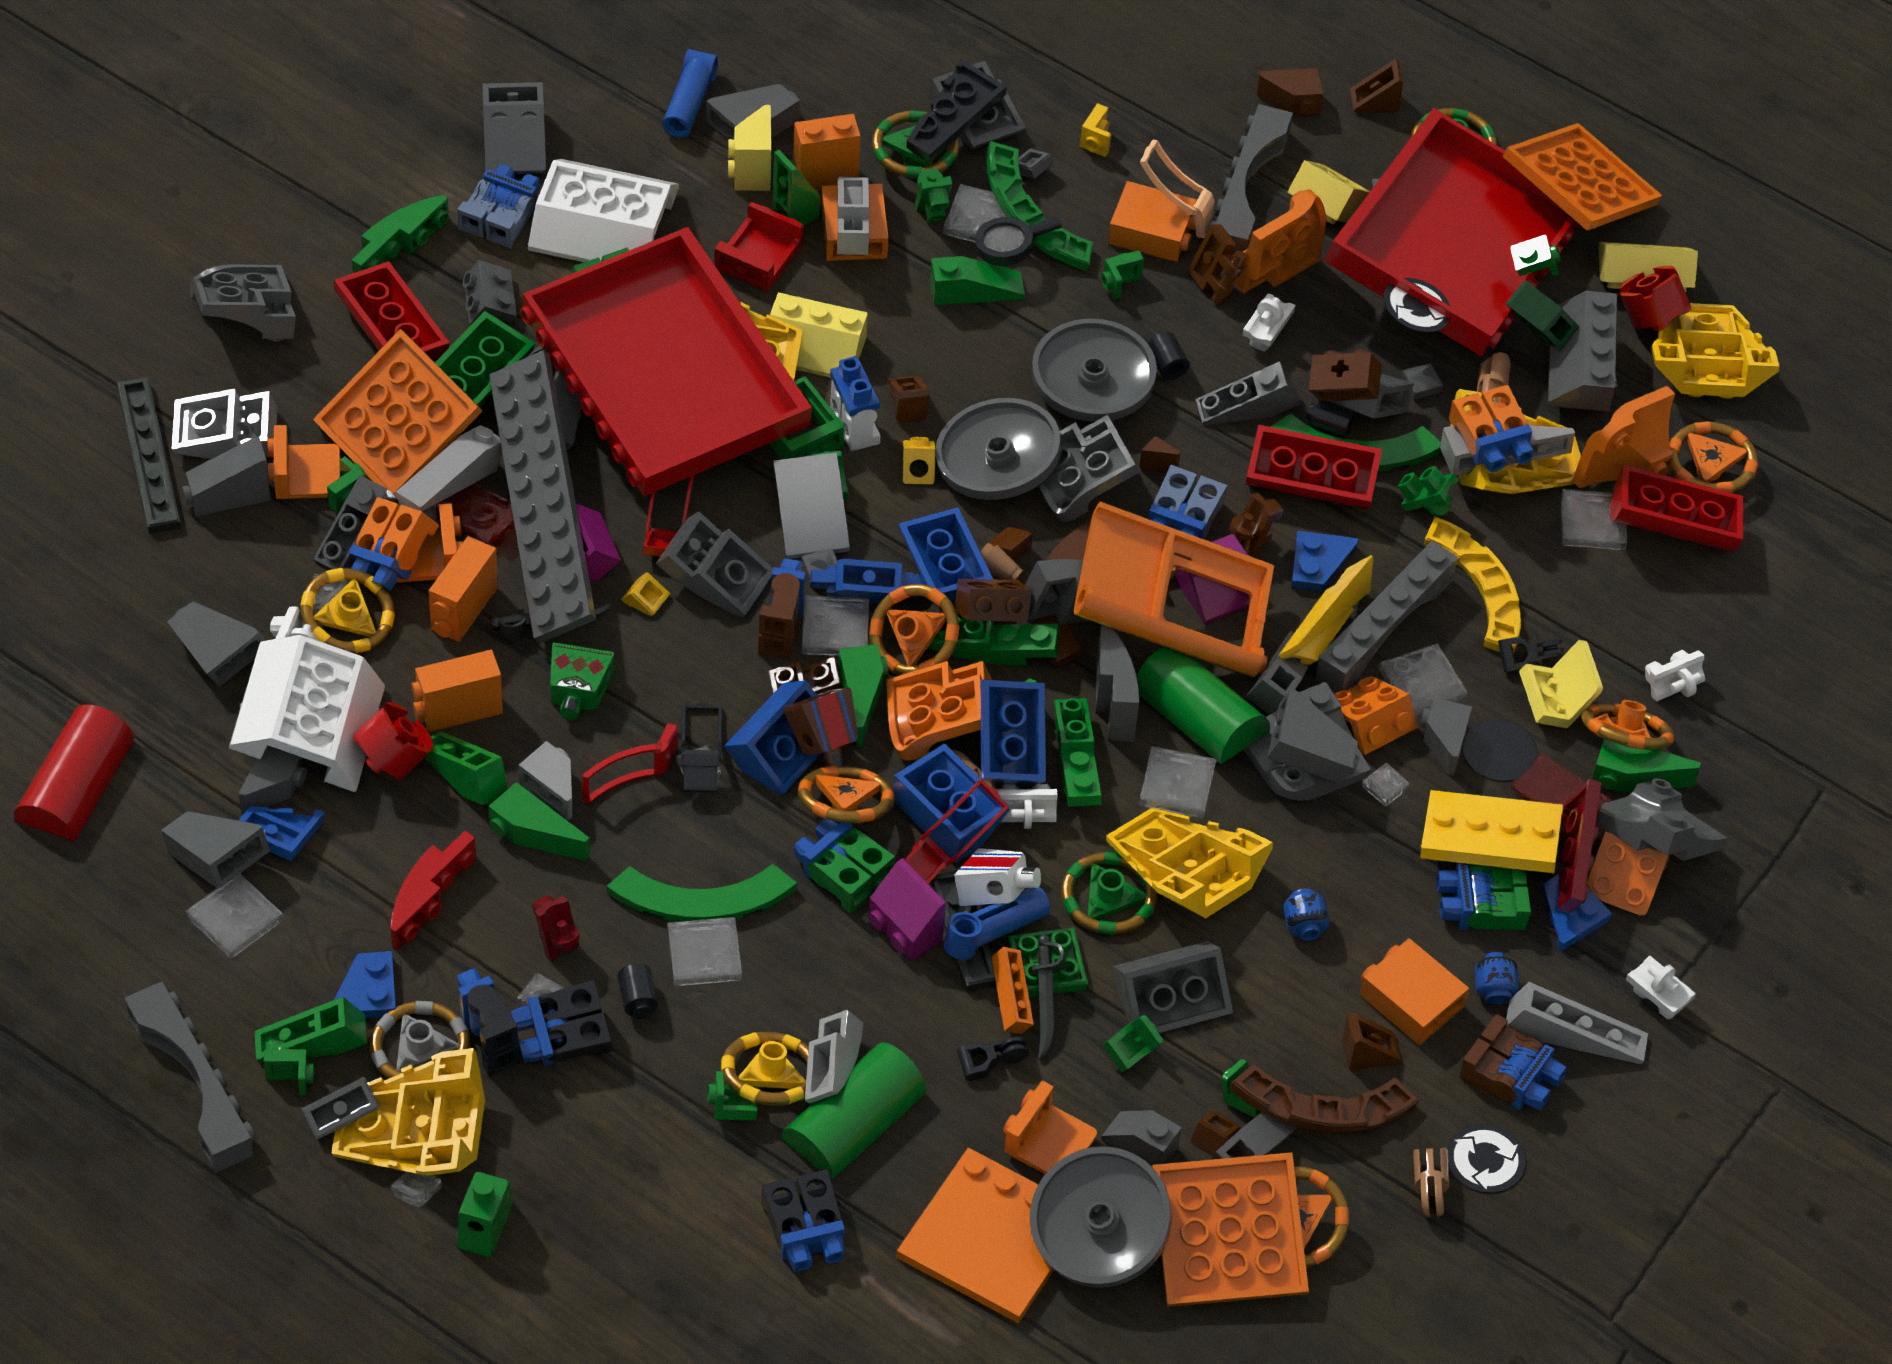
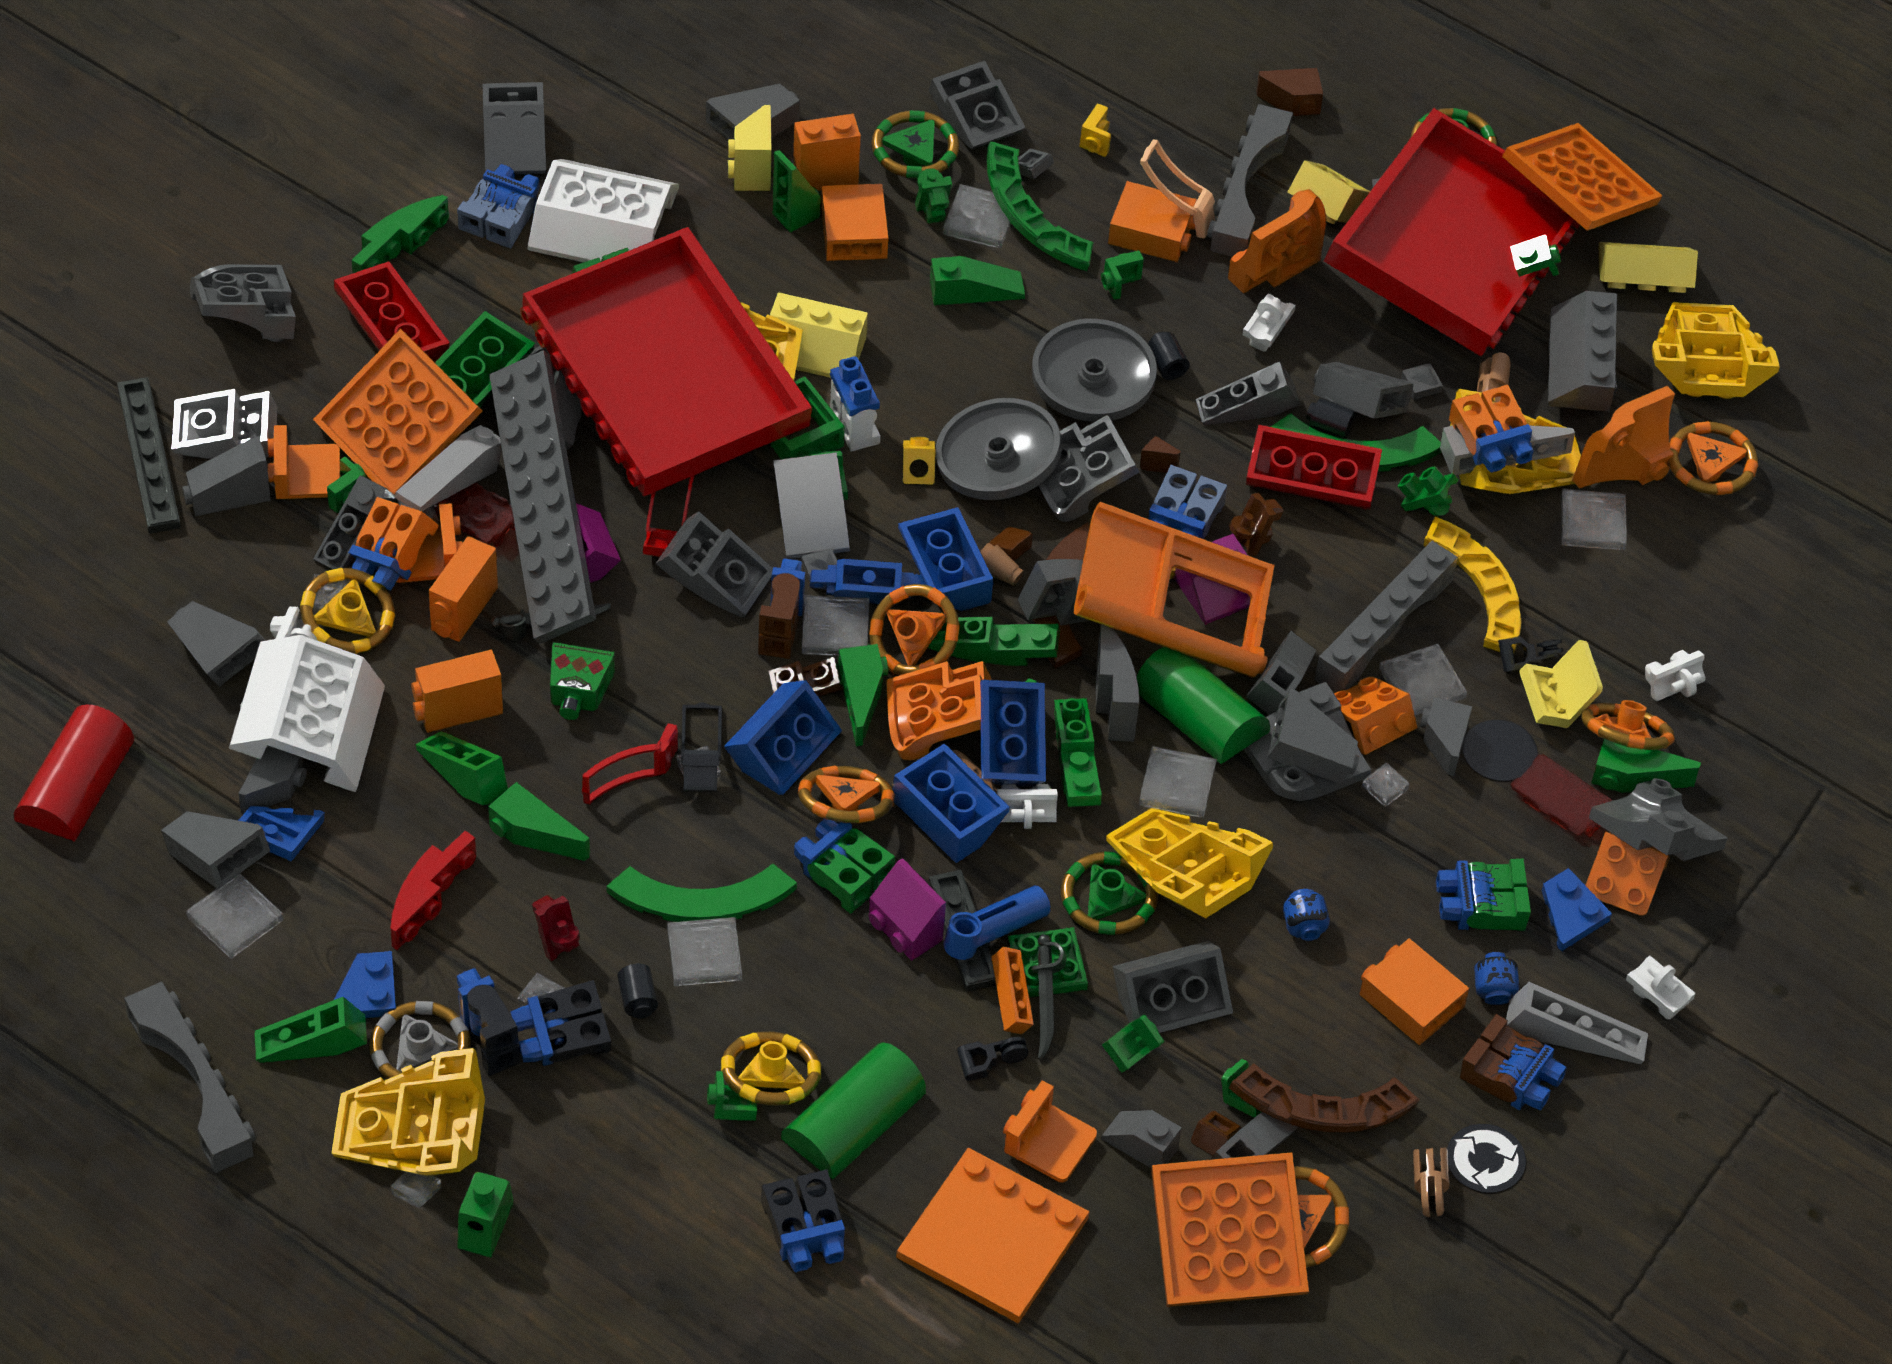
(289, 1065): green bracket -> none
(340, 1108): dark grey slope -> none
(393, 741): red brick -> none
(489, 290): dark grey bracket -> none
(548, 777): light grey slope -> none
(646, 595): yellow slope -> none
(697, 73): blue piece -> none
(760, 247): red panel -> none
(824, 724): reddish brown torso -> none
(832, 1055): light grey slope -> none
(853, 216): light grey slope -> none
(910, 398): reddish brown slope -> none
(928, 858): red piece -> none
(957, 107): black wing -> none
(992, 600): reddish brown brick -> none
(994, 877): white torso -> none
(1009, 240): black piece -> none
(1100, 1217): dark grey dish -> none
(1211, 259): reddish brown plate -> none
(1319, 558): blue wing -> none
(1330, 613): yellow wedge -> none
(1345, 376): reddish brown brick -> none
(1368, 1043): reddish brown slope -> none
(1379, 91): reddish brown slope -> none
(1413, 312): sticker -> none
(1491, 831): yellow plate -> none
(1542, 315): dark green slope -> none
(1580, 835): dark red wing -> none
(1654, 298): red brick -> none
(1677, 508): red brick -> none

